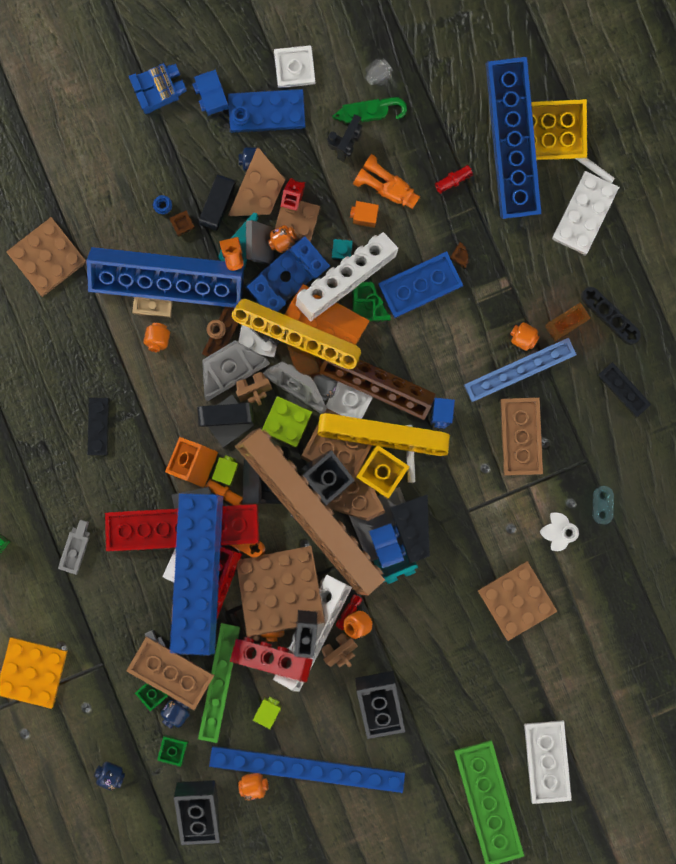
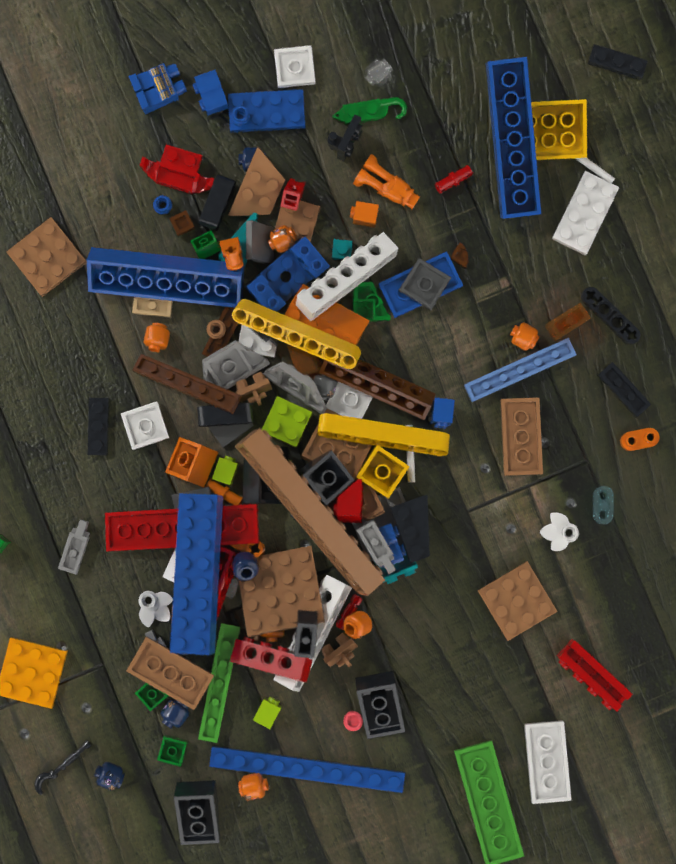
(54, 773): none -> black piece
(145, 425): none -> white plate
(157, 609): none -> white plate
(178, 171): none -> red plate
(187, 383): none -> reddish brown tile
(205, 245): none -> green piece
(232, 588): none -> clear tile
(245, 566): none -> dark blue head
(350, 504): none -> red slope
(353, 720): none -> coral tile
(377, 545): none -> light grey hinge
(425, 284): none -> dark grey tile
(591, 672): none -> red brick
(617, 62): none -> black plate
(640, 439): none -> orange plate

